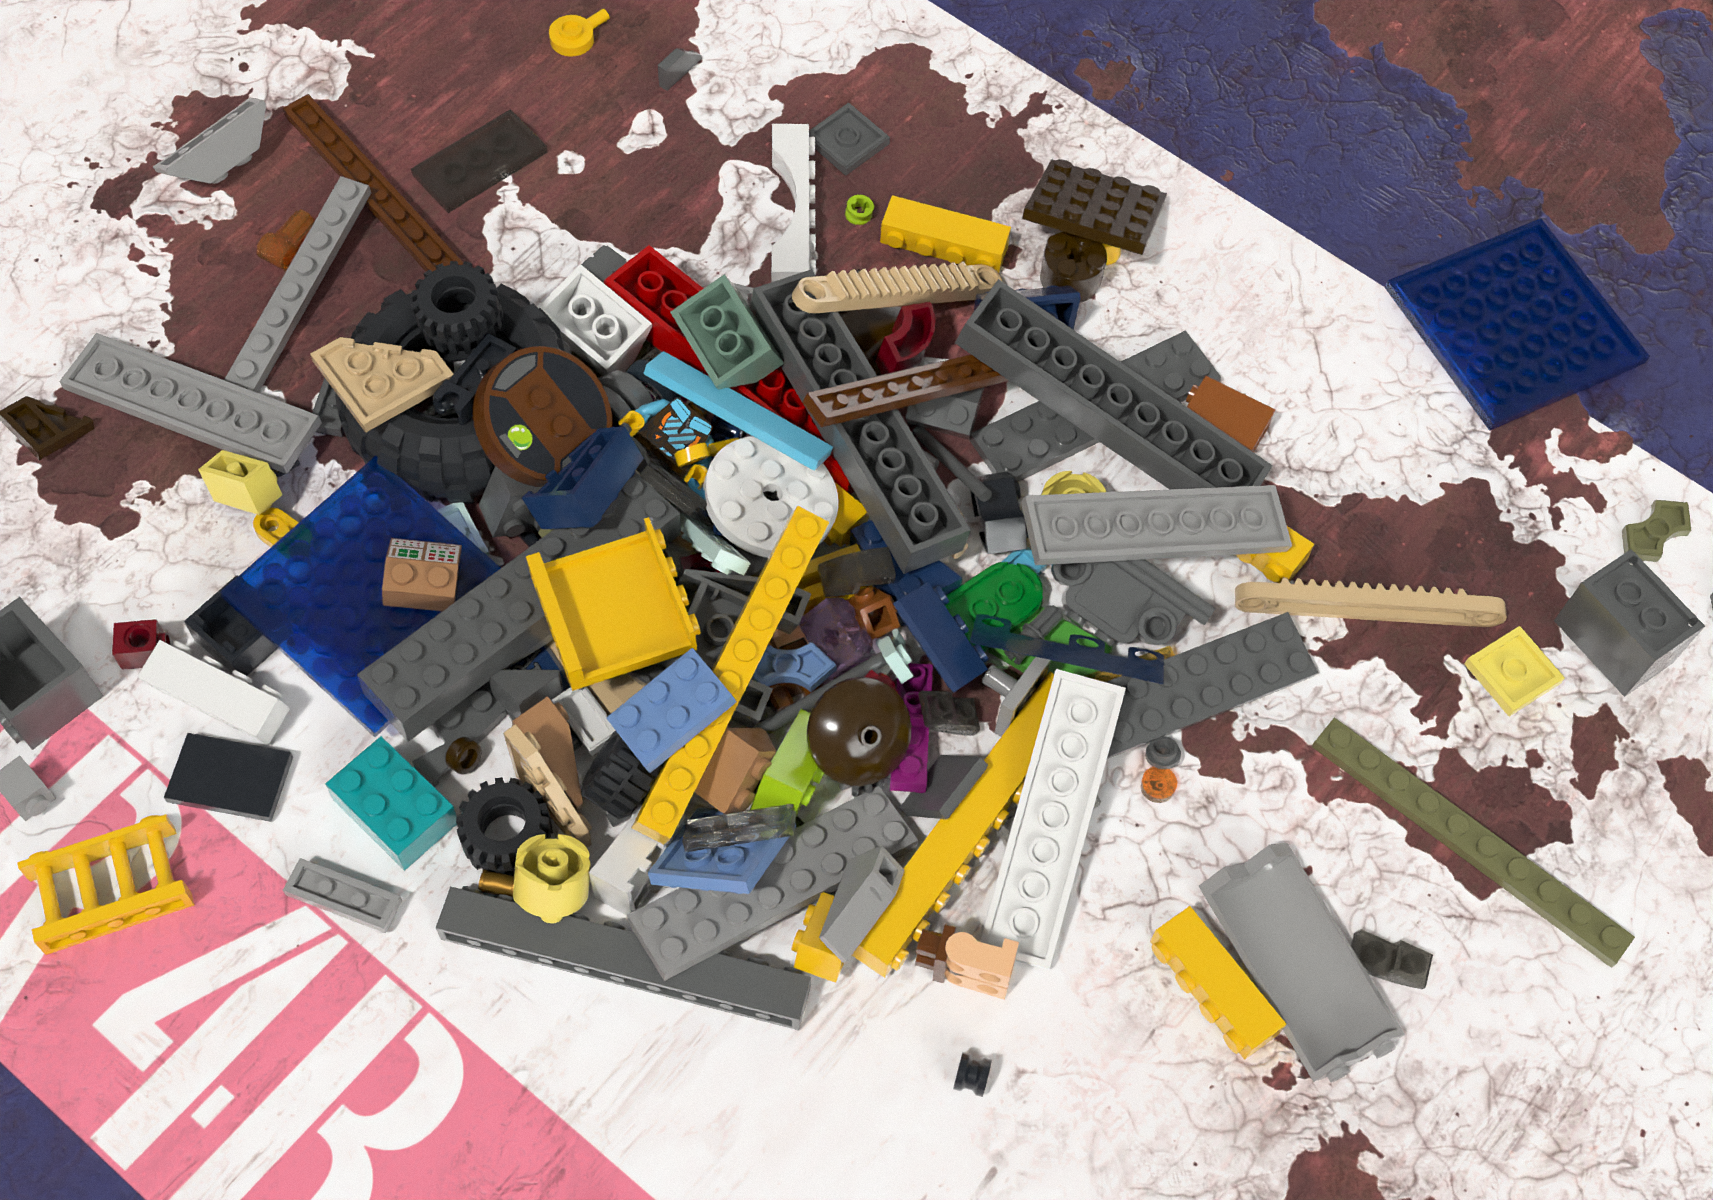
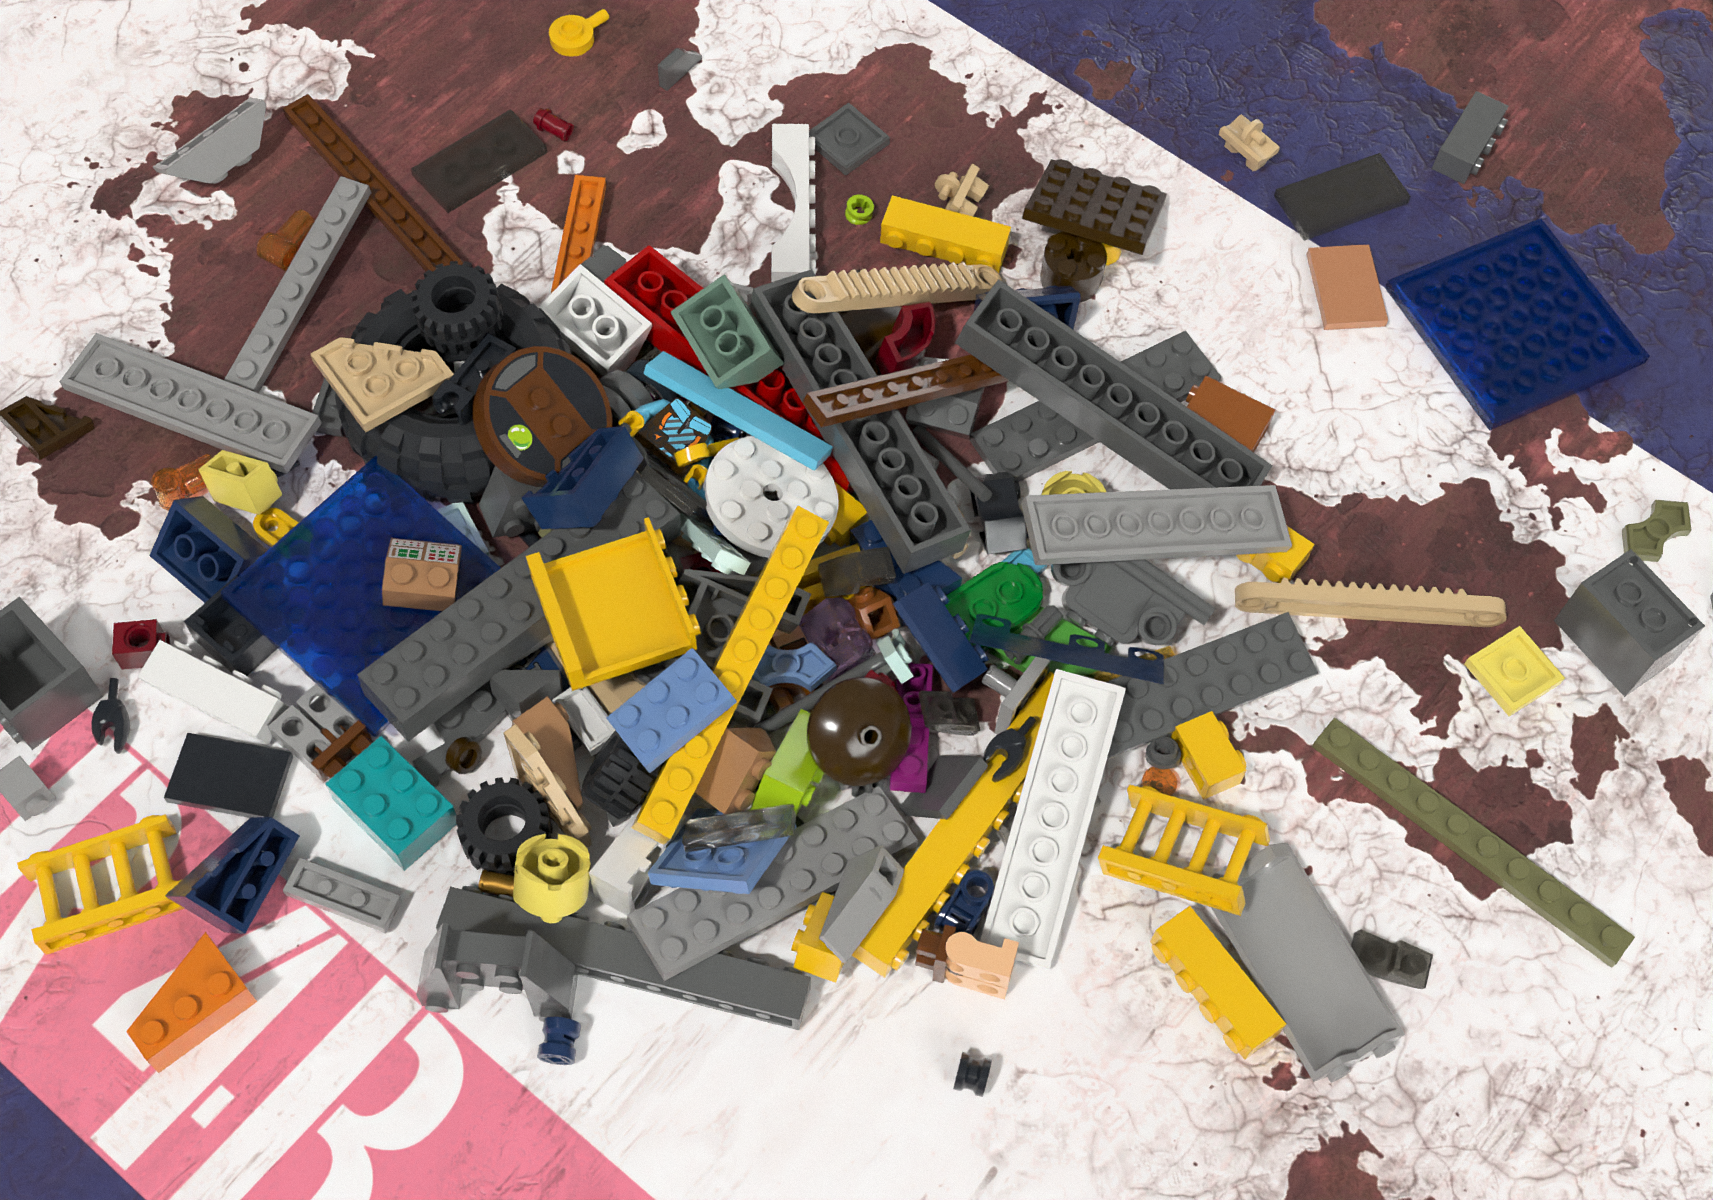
(111, 714): none -> black hand
(184, 481): none -> clear orange piece
(190, 1006): none -> orange wedge
(203, 546): none -> dark blue slope
(237, 875): none -> dark blue wedge
(320, 733): none -> light grey hips
(495, 960): none -> dark grey wedge
(552, 124): none -> dark red pin
(559, 1041): none -> dark blue wheel
(580, 225): none -> orange plate
(958, 189): none -> tan hips
(963, 909): none -> dark blue piece
(1010, 745): none -> black hand
(1186, 882): none -> yellow fence
(1209, 755): none -> yellow brick
(1249, 141): none -> tan hips
(1342, 196): none -> clear smoke tile
(1347, 287): none -> nougat tile
(1471, 138): none -> dark grey brick

